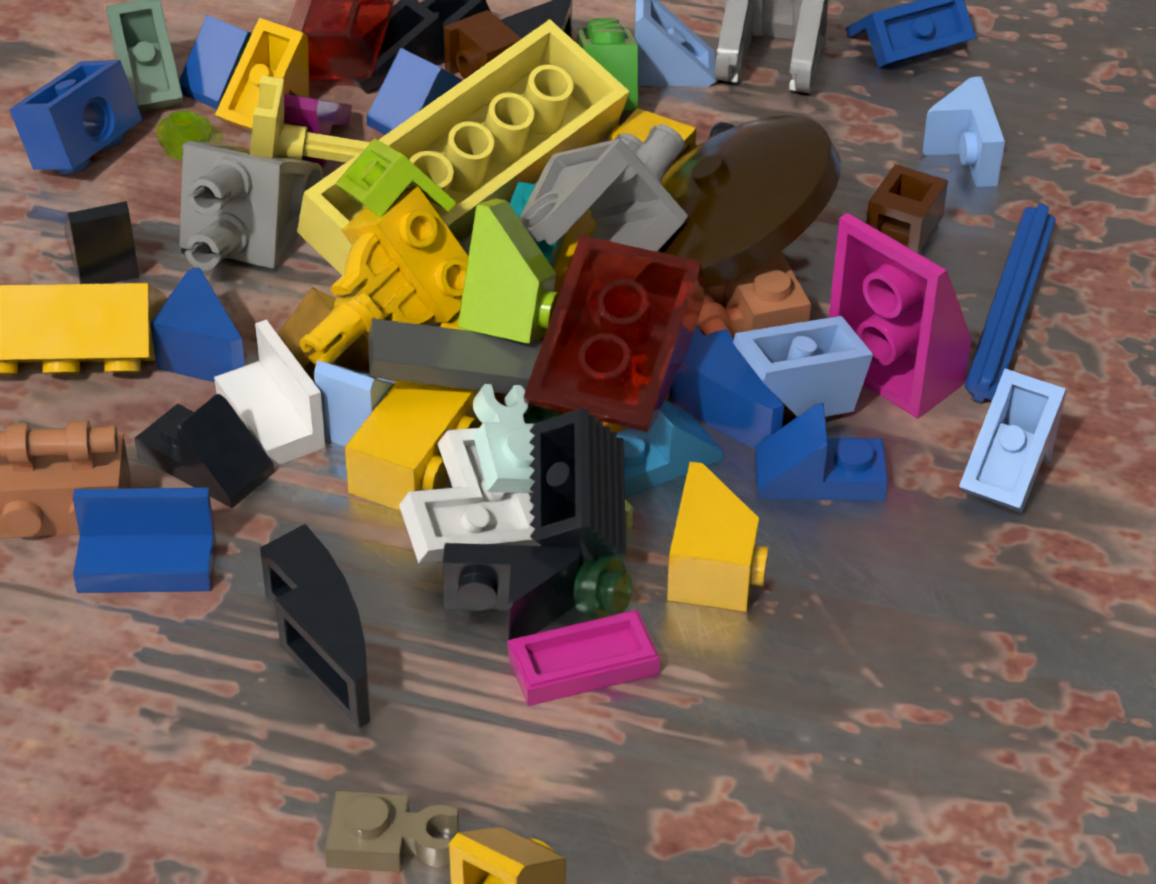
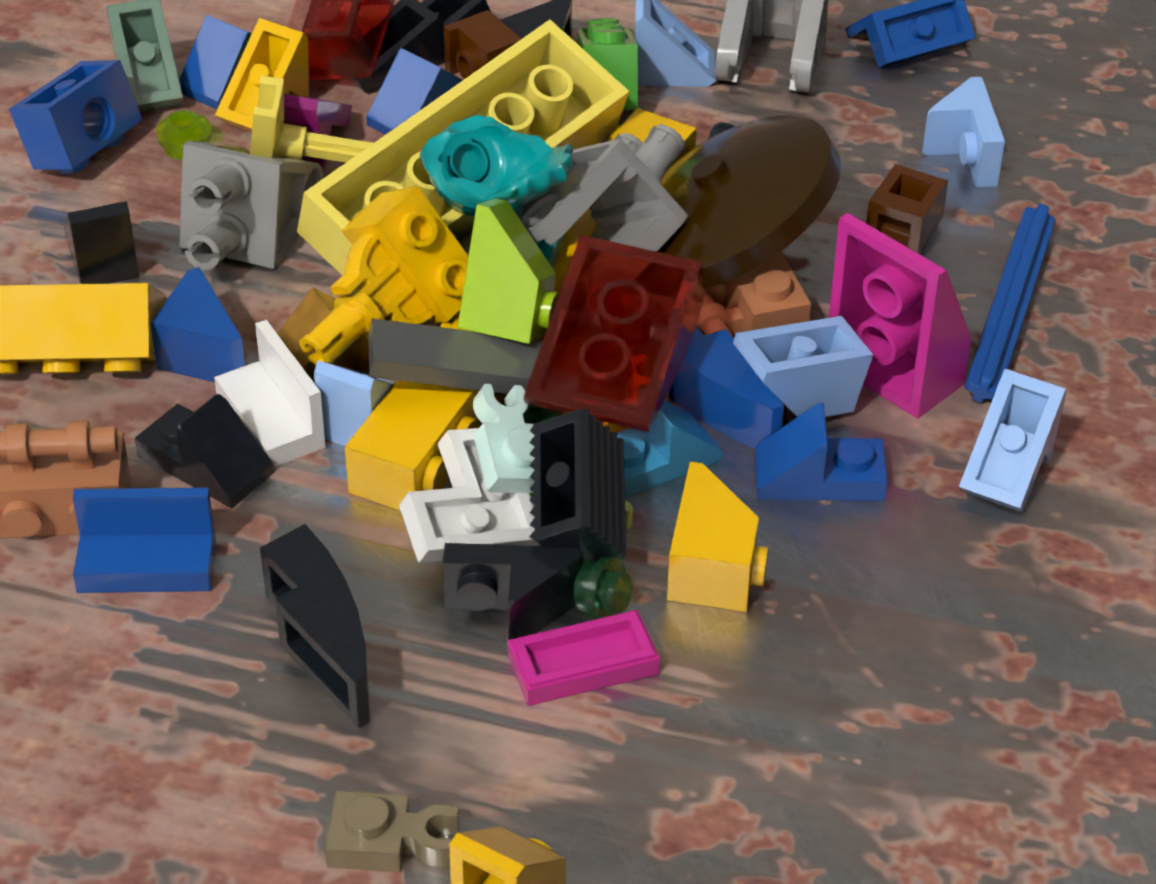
(382, 175): lime panel -> none
(488, 161): none -> teal hair

